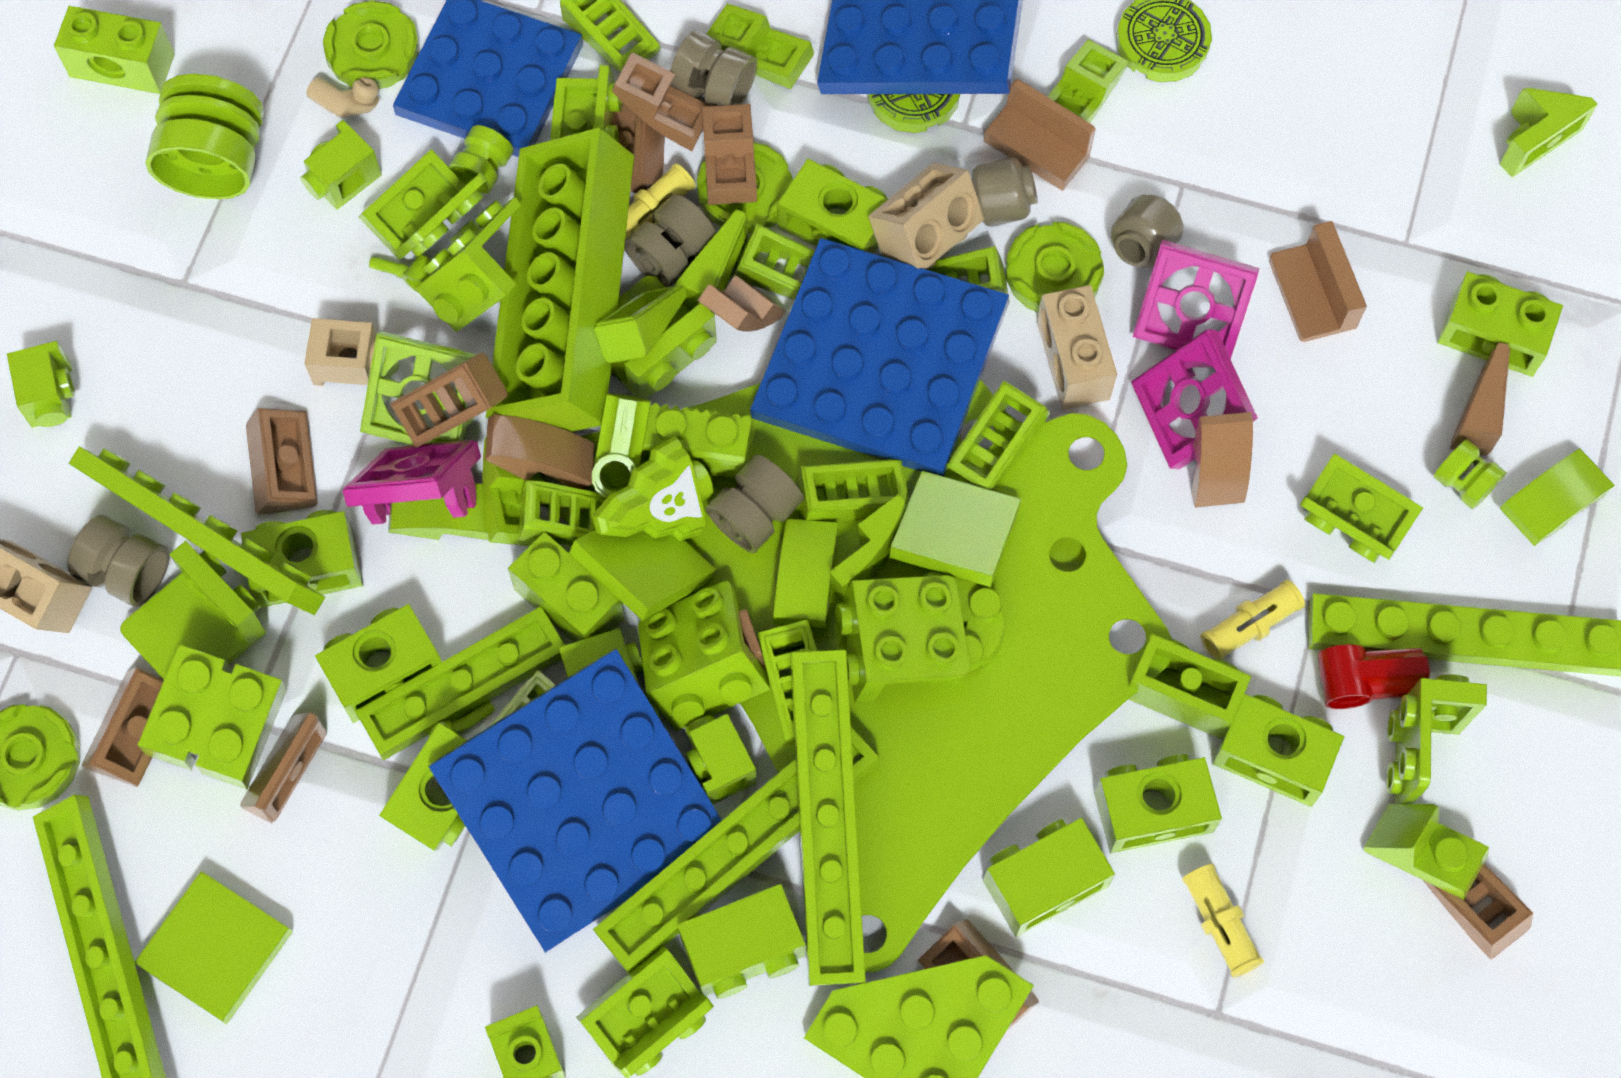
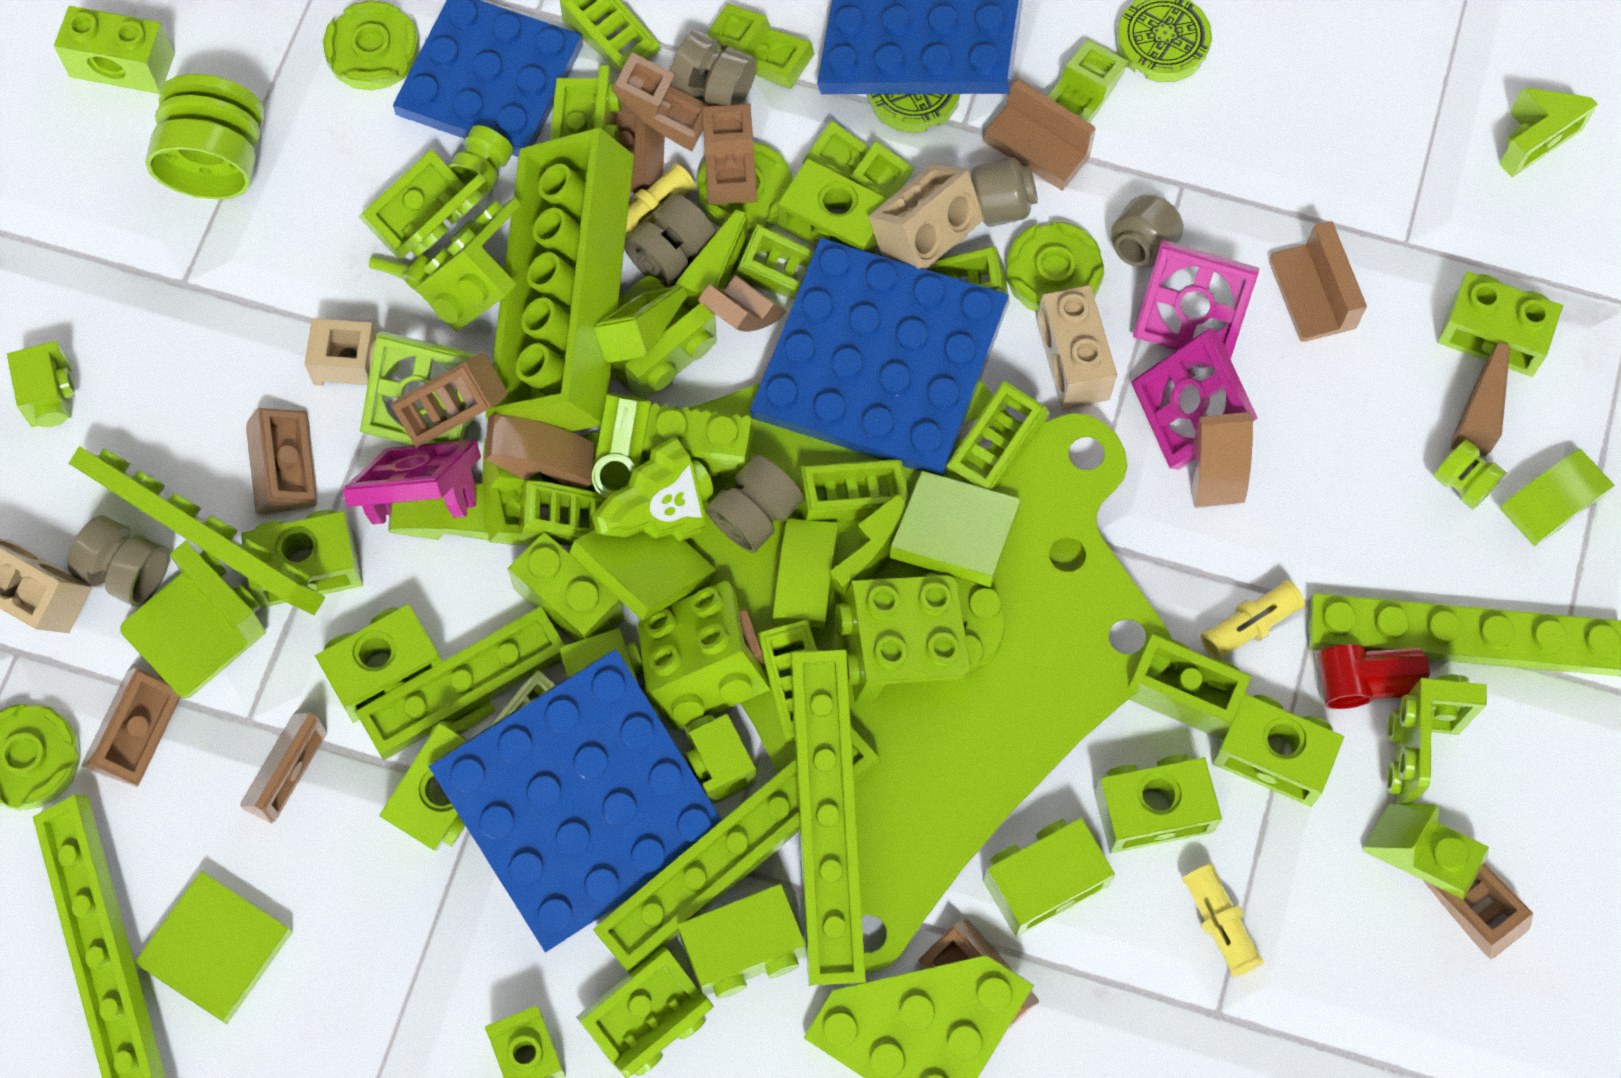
(212, 716): lime piece -> none
(340, 167): lime brick -> none
(345, 103): tan arm -> none
(859, 162): none -> lime slope
(1361, 508): lime bracket -> none

